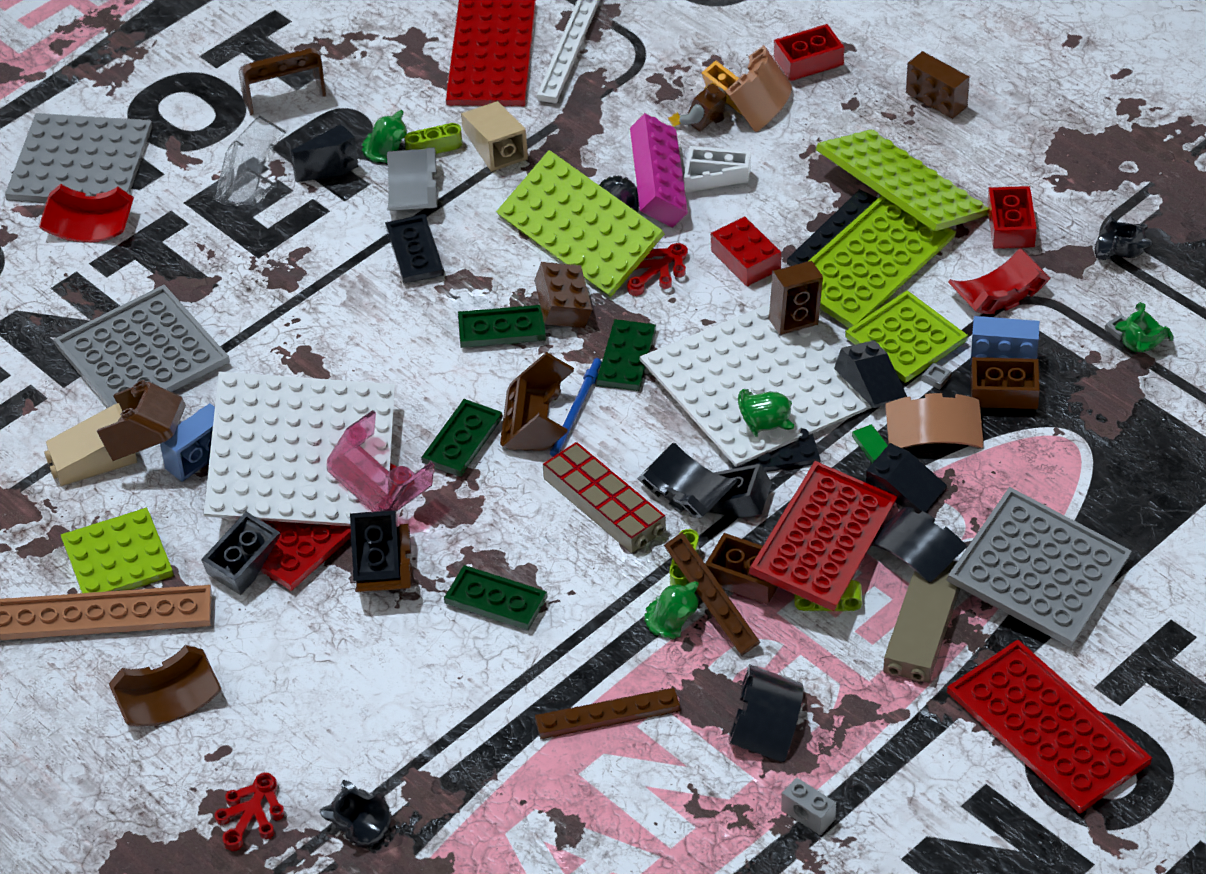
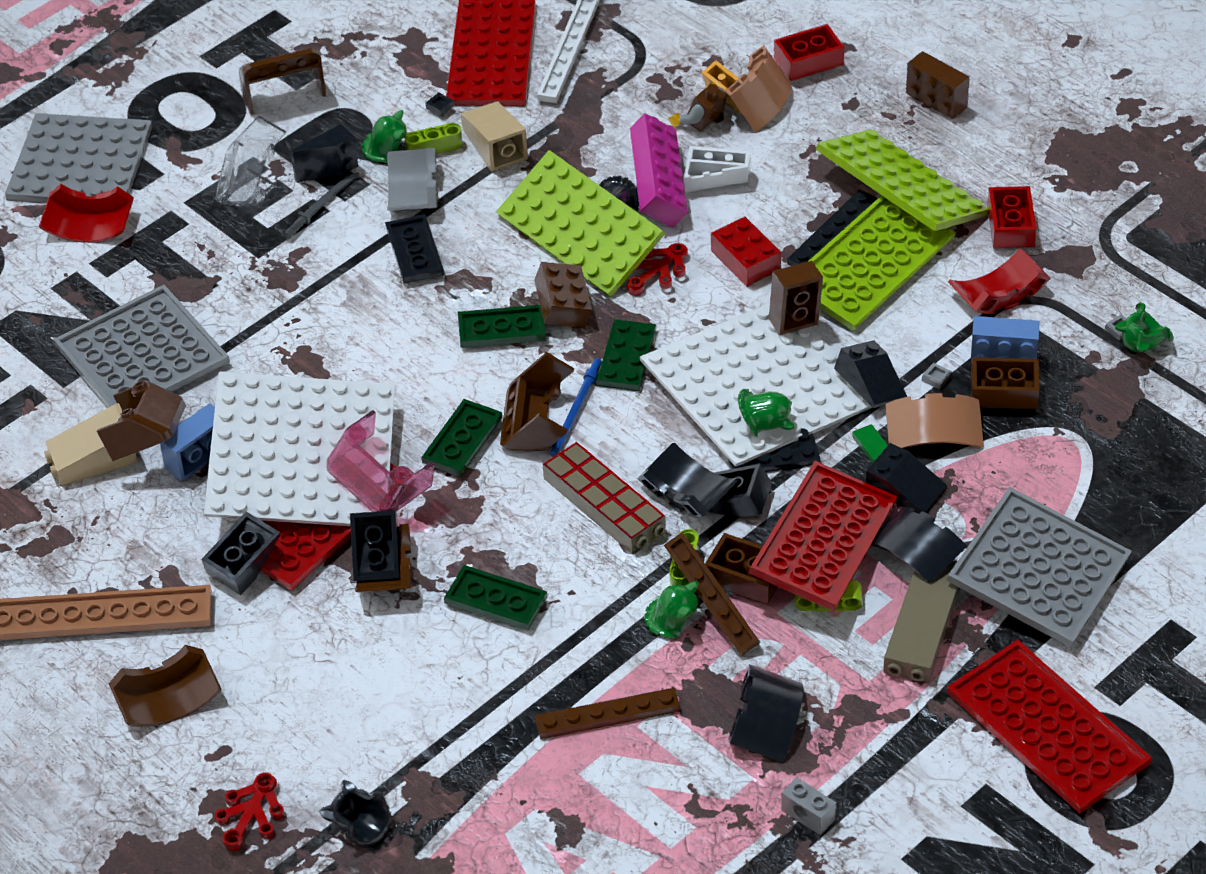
(117, 553): lime plate -> none
(304, 218): none -> dark grey sword
(439, 104): none -> black plate
(909, 334): lime plate -> none
(1121, 240): black hair -> none

